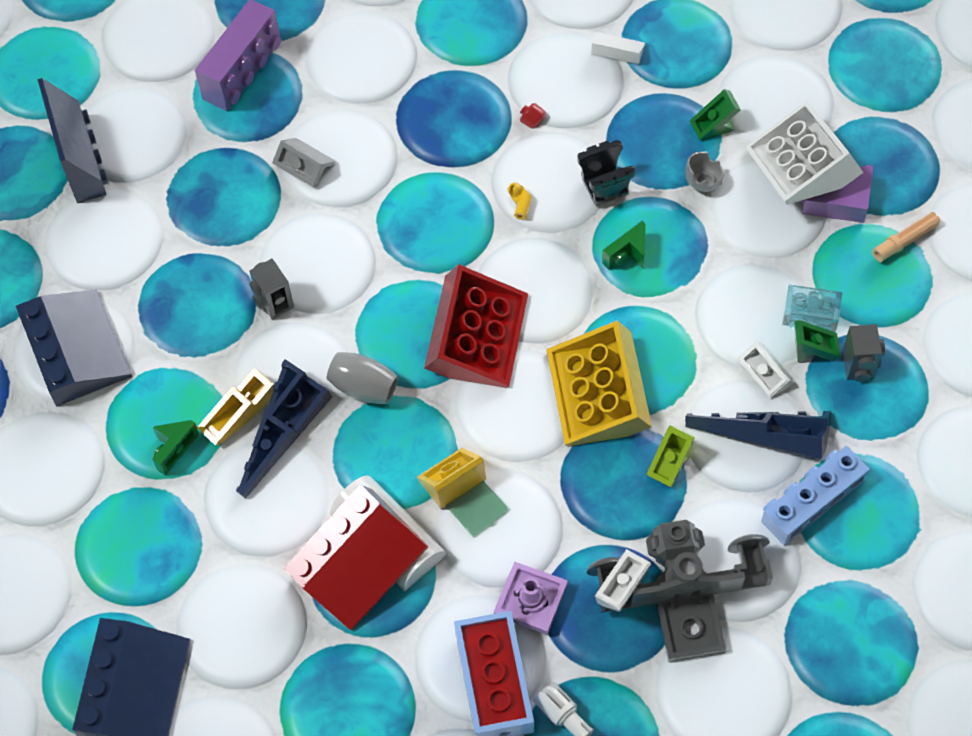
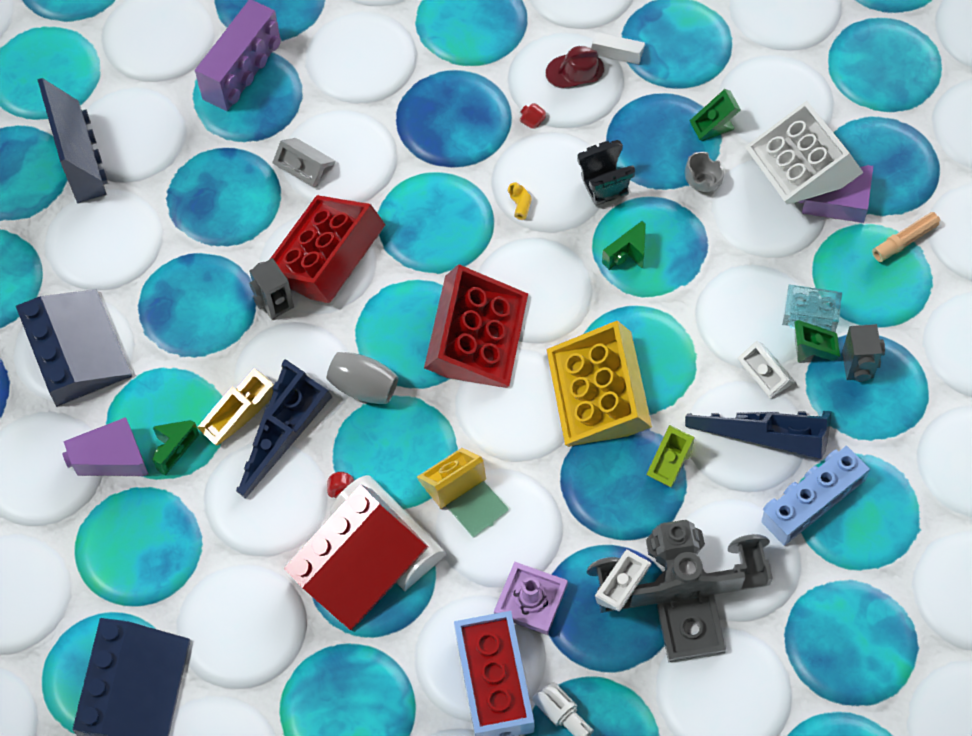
(105, 452): none -> medium lavender slope
(327, 246): none -> red slope
(337, 483): none -> red piece
(575, 68): none -> dark red piece

